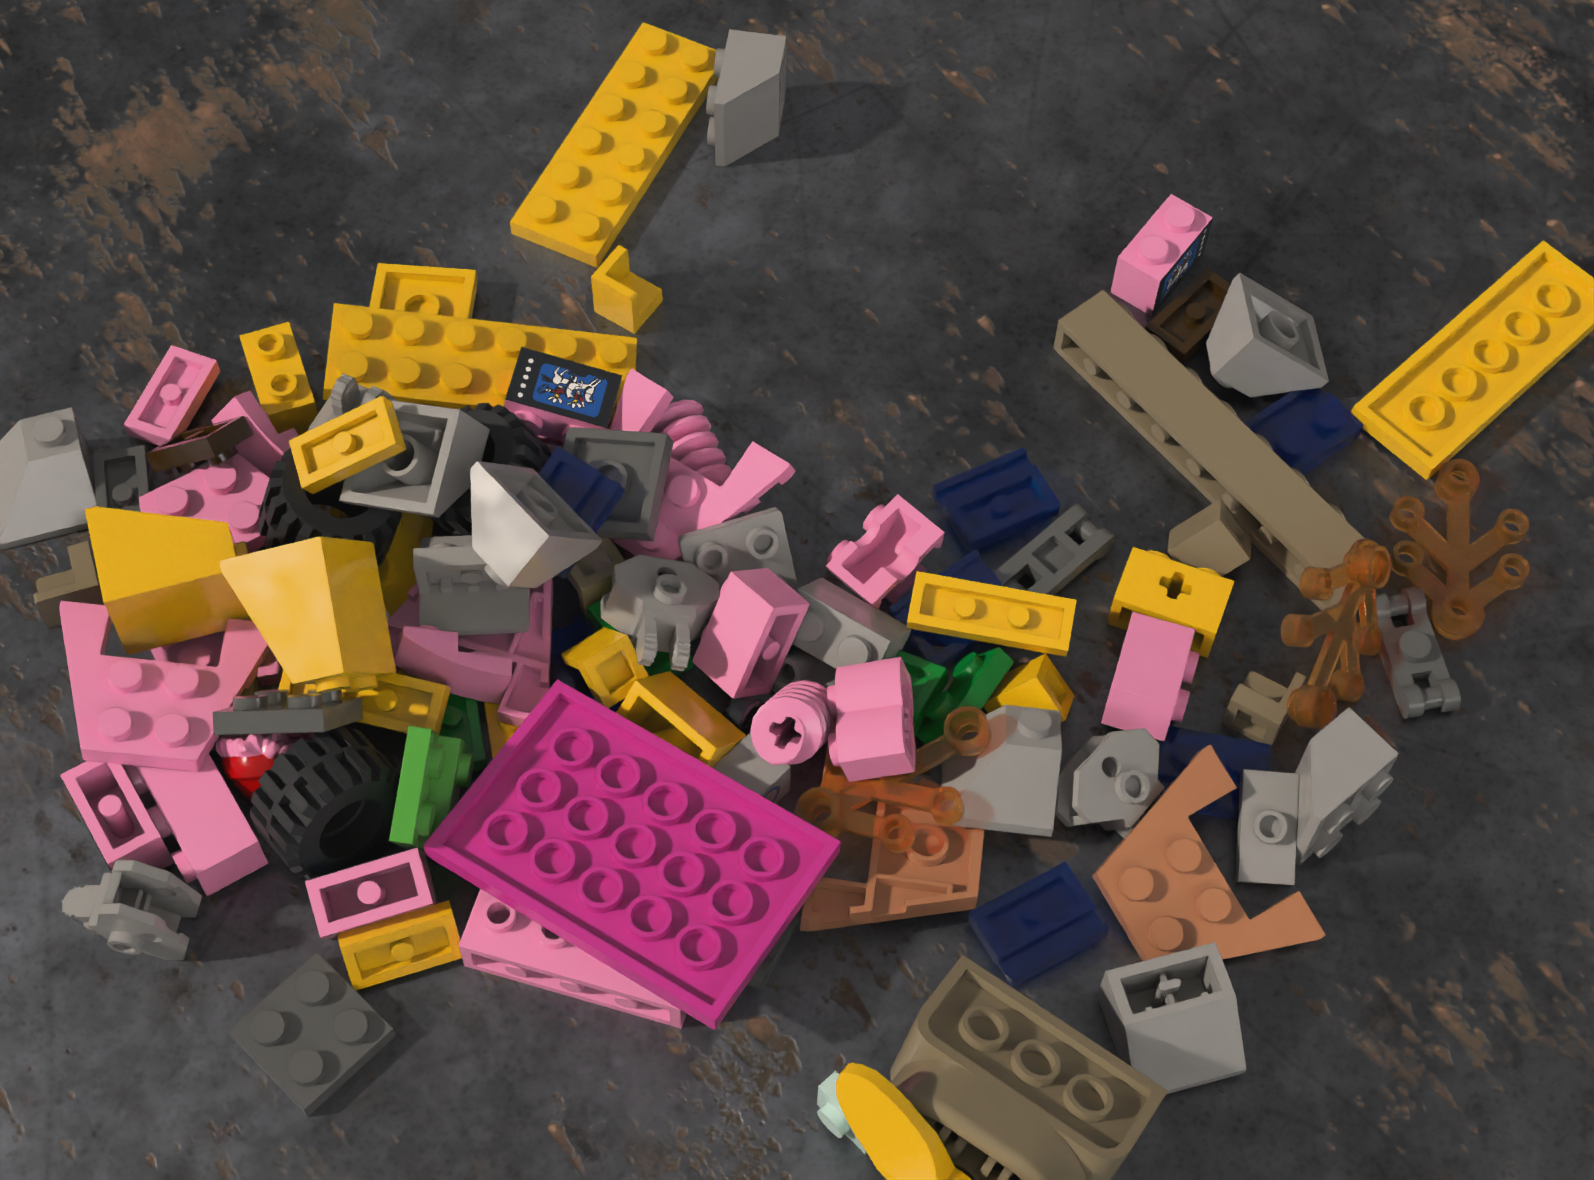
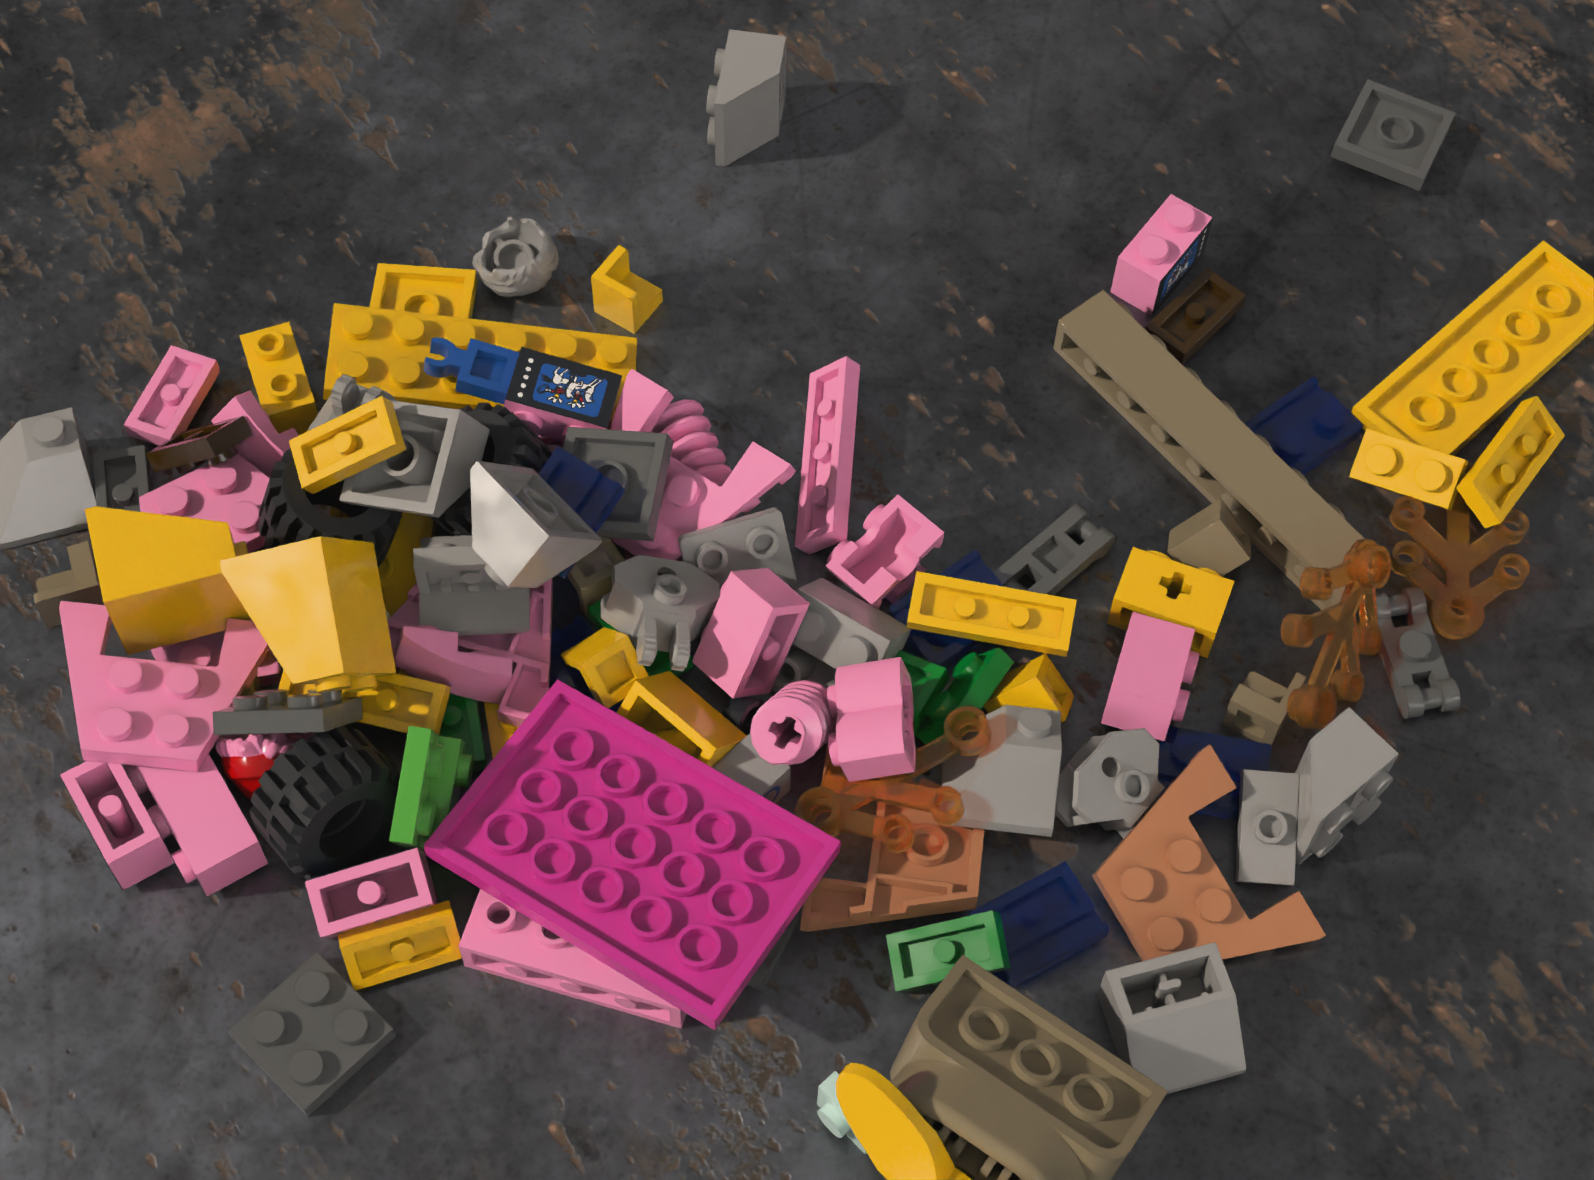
(136, 909): light grey hinge -> none
(480, 371): none -> blue plate
(516, 258): none -> light grey hair
(617, 146): yellow plate -> none
(827, 456): none -> bright pink plate
(928, 953): none -> green plate
(996, 500): clear blue plate -> none
(1264, 343): light grey slope -> none
(1393, 134): none -> dark grey plate
(1408, 469): none -> yellow plate
(1510, 462): none -> yellow plate

